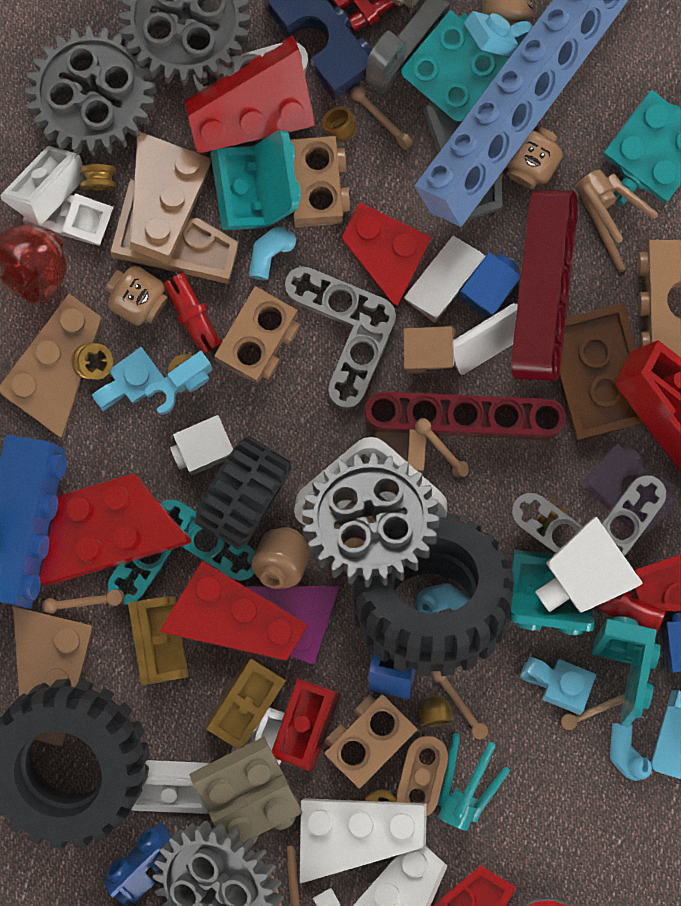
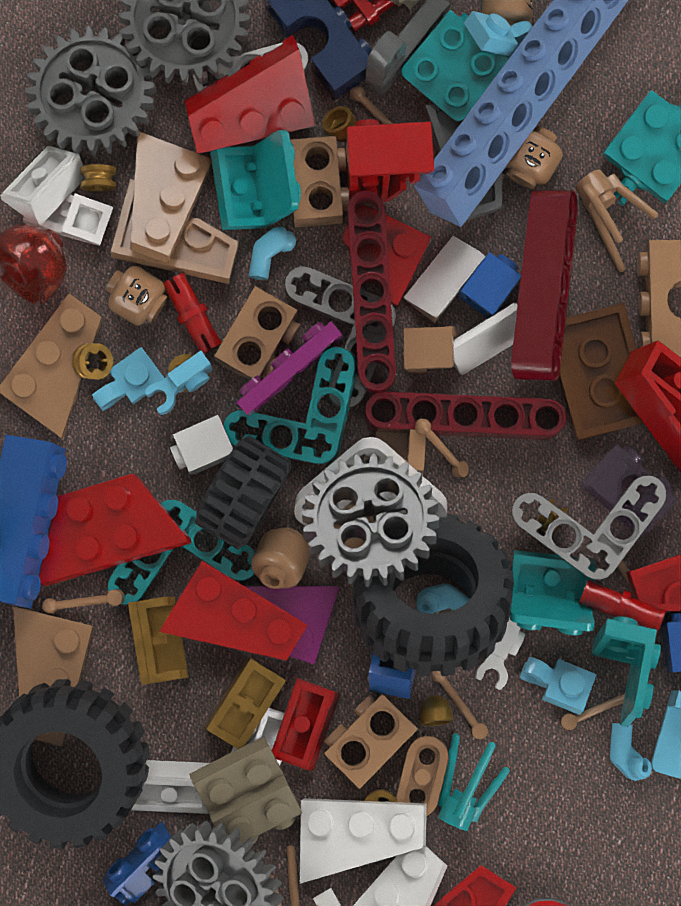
(286, 365): none -> magenta wing
(316, 423): none -> teal beam
(376, 273): none -> dark red beam
(387, 156): none -> red wedge
(510, 644): none -> white plate
(588, 570): white torso -> none

